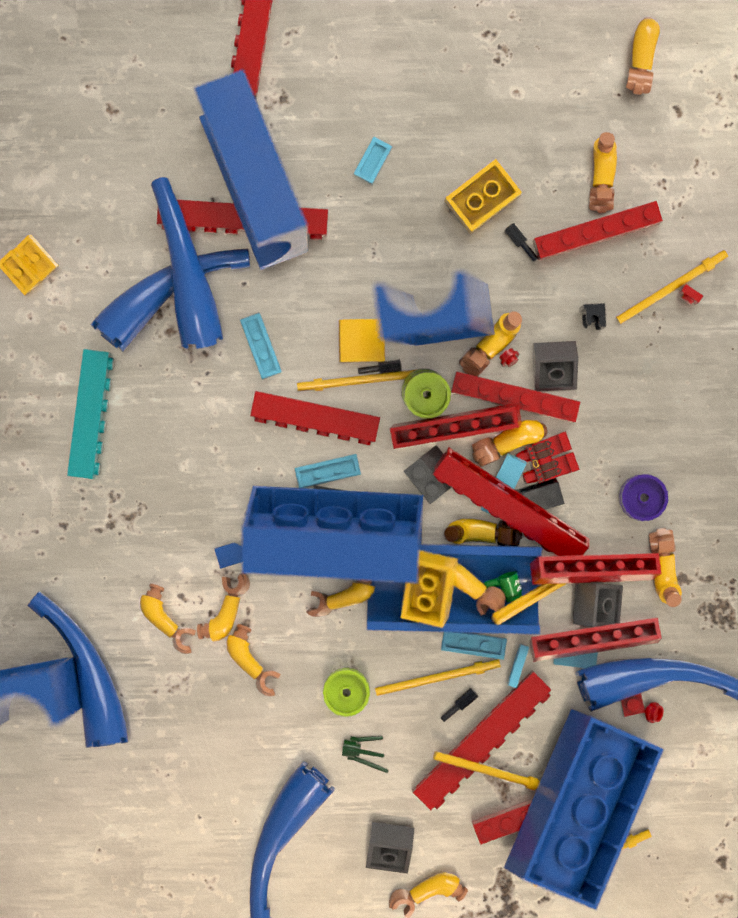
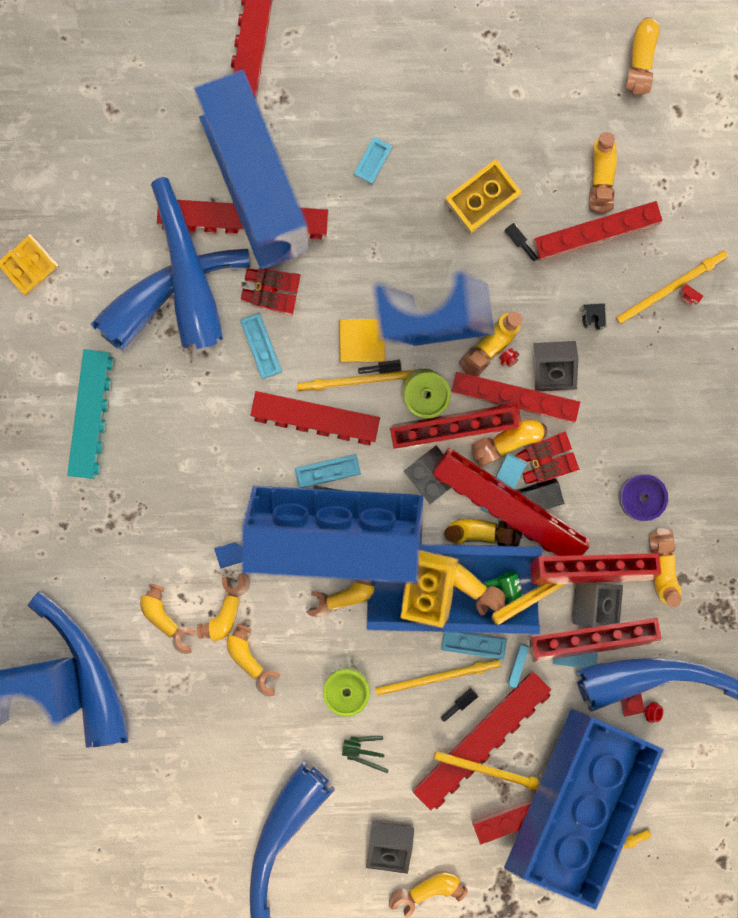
(266, 286): none -> red hips

